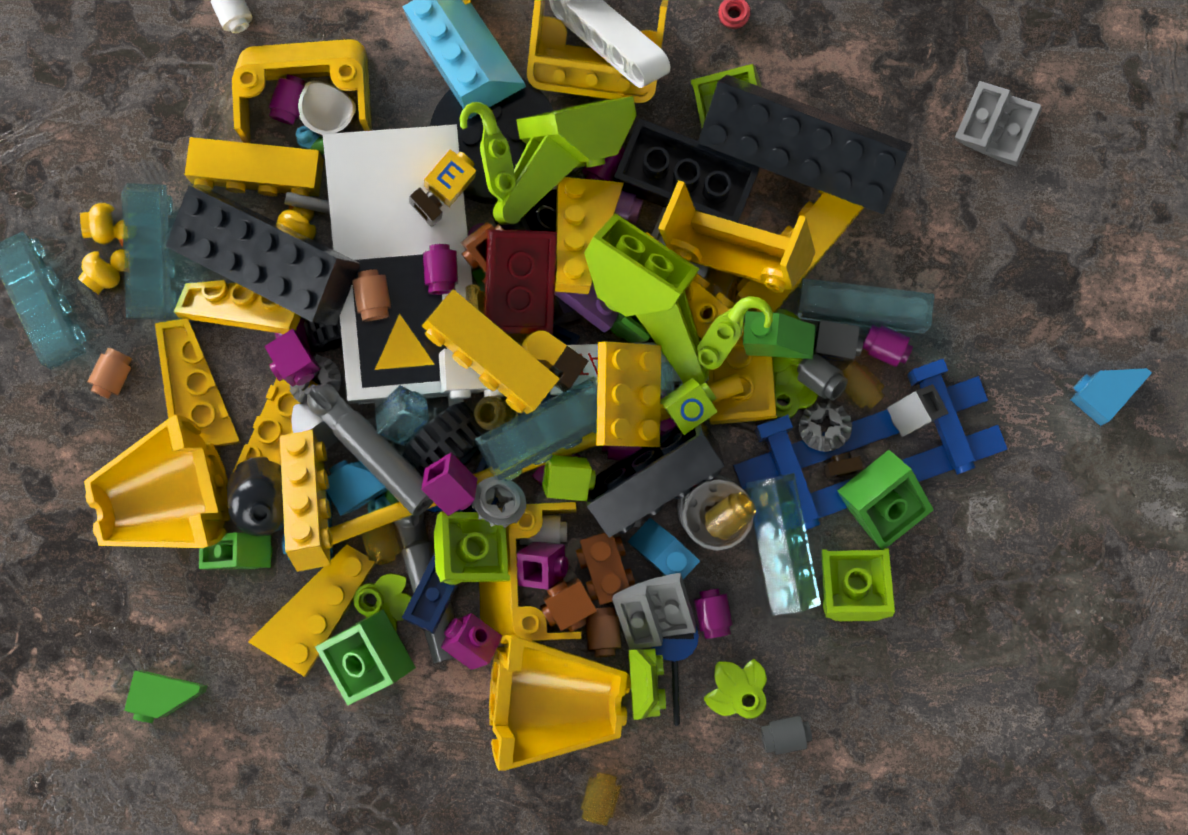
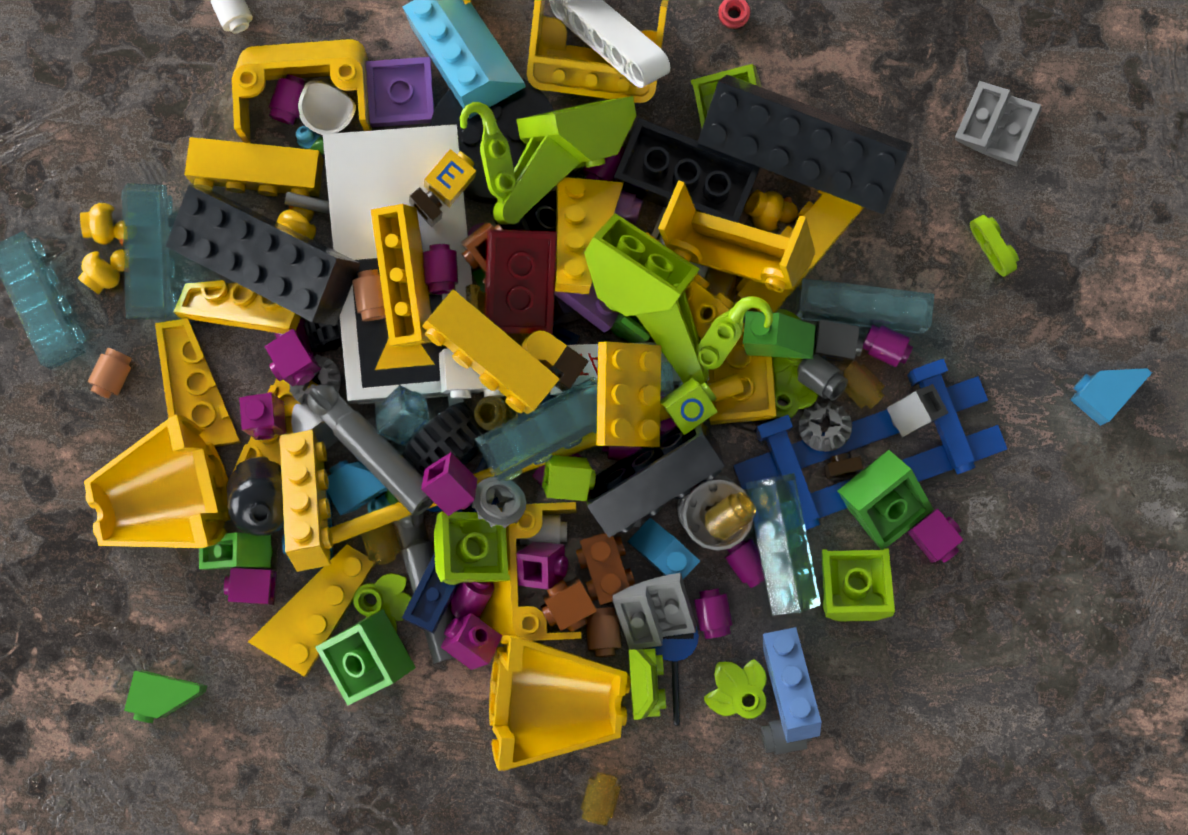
(250, 586): none -> magenta brick
(262, 416): none -> magenta brick
(400, 91): none -> medium lavender plate
(402, 273): none -> yellow brick
(471, 598): none -> magenta brick
(746, 562): none -> magenta brick
(769, 208): none -> yellow animal
(791, 685): none -> medium blue brick
(937, 536): none -> magenta brick
(987, 234): none -> lime plate

